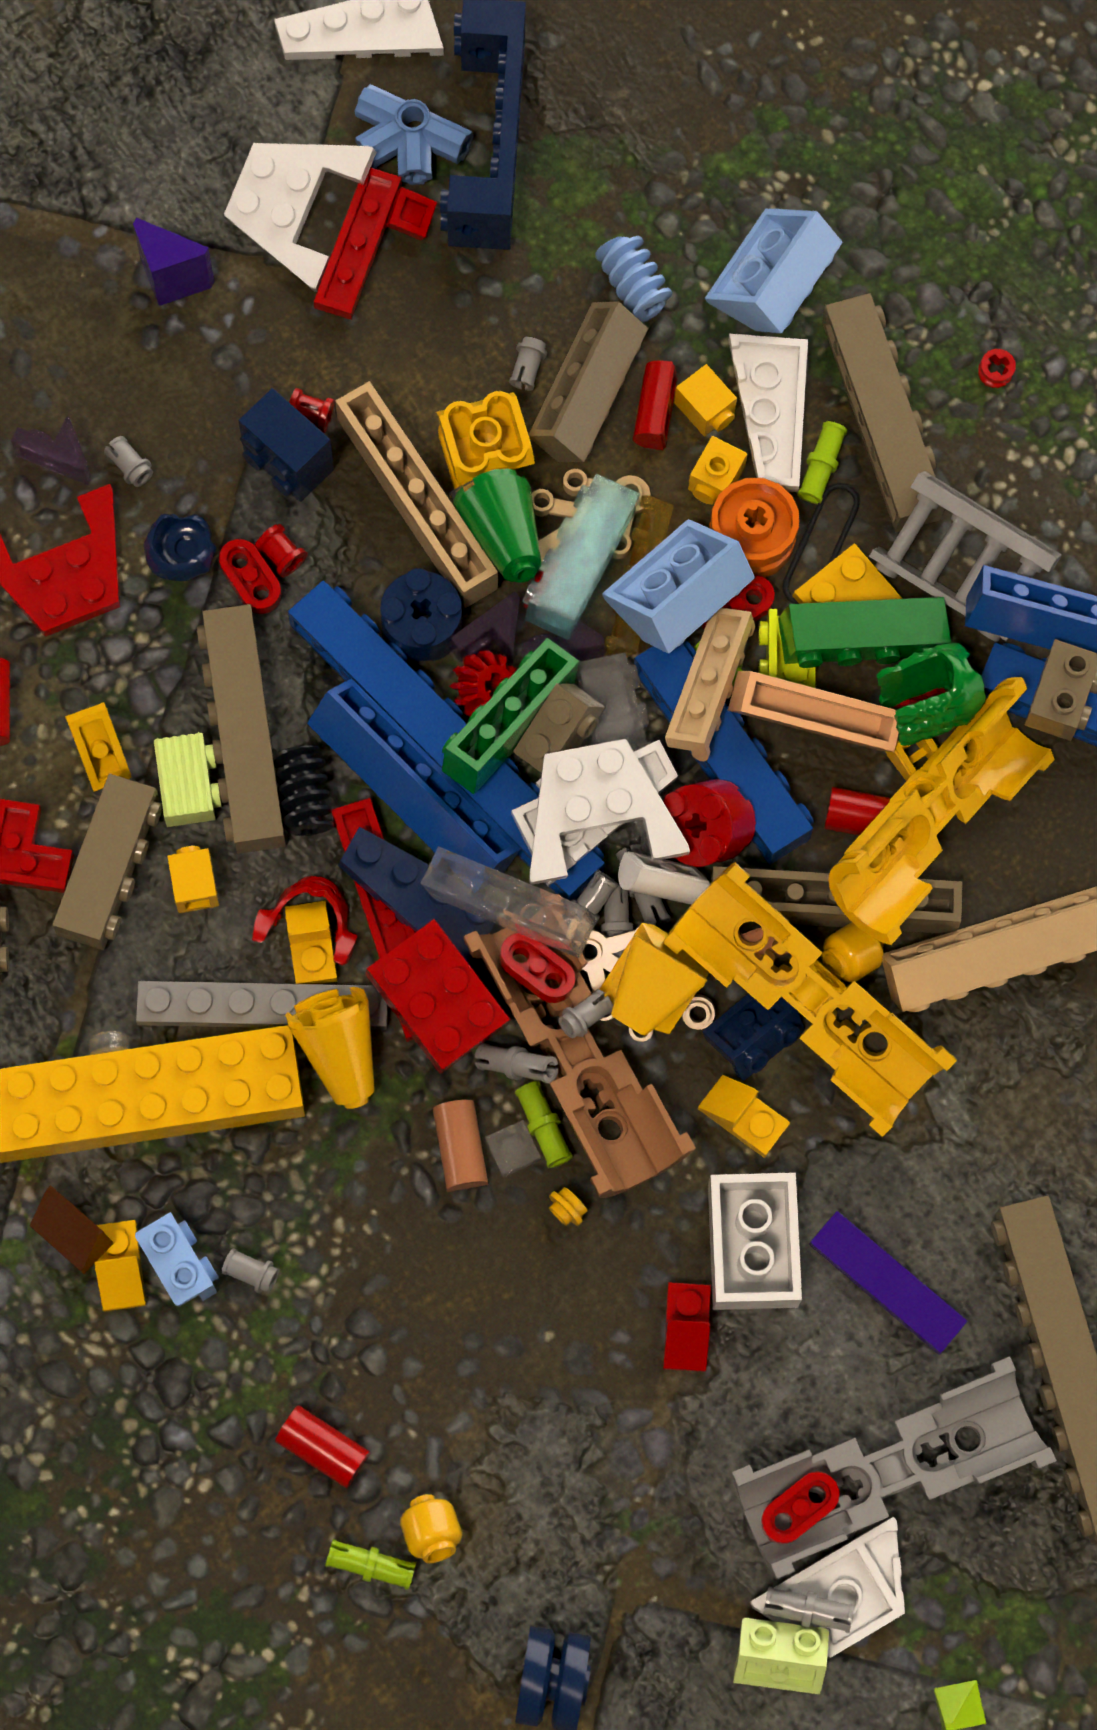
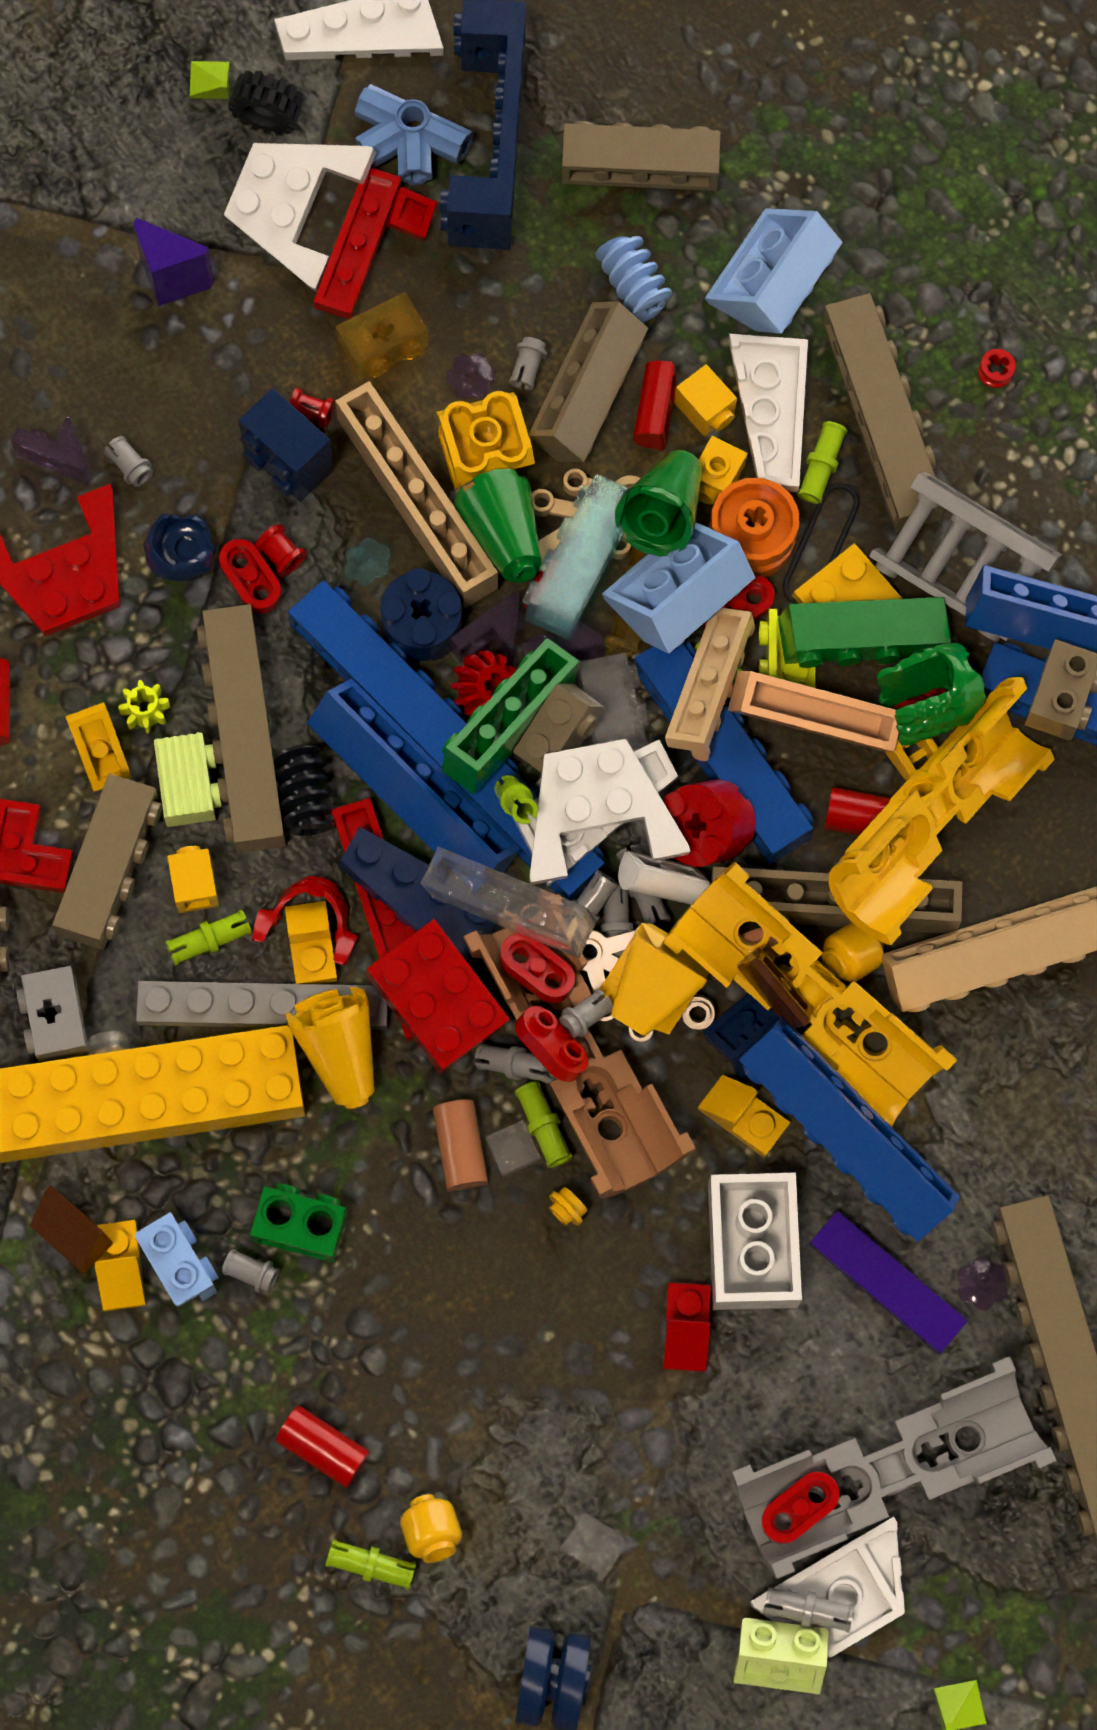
(47, 991): none -> light grey brick
(133, 706): none -> neon yellow gear
(208, 937): none -> lime pin
(209, 80): none -> lime slope
(266, 102): none -> black tyre
(295, 1234): none -> green brick
(367, 561): none -> clear light blue plant
(395, 322): none -> clear yellow brick
(471, 382): none -> plant
(516, 799): none -> lime pin
(551, 1043): none -> red plate
(594, 1544): none -> clear slope
(641, 156): none -> dark tan brick
(662, 505): none -> green cone
(775, 988): none -> reddish brown slope
(849, 1130): none -> blue brick
(975, 1291): none -> plant

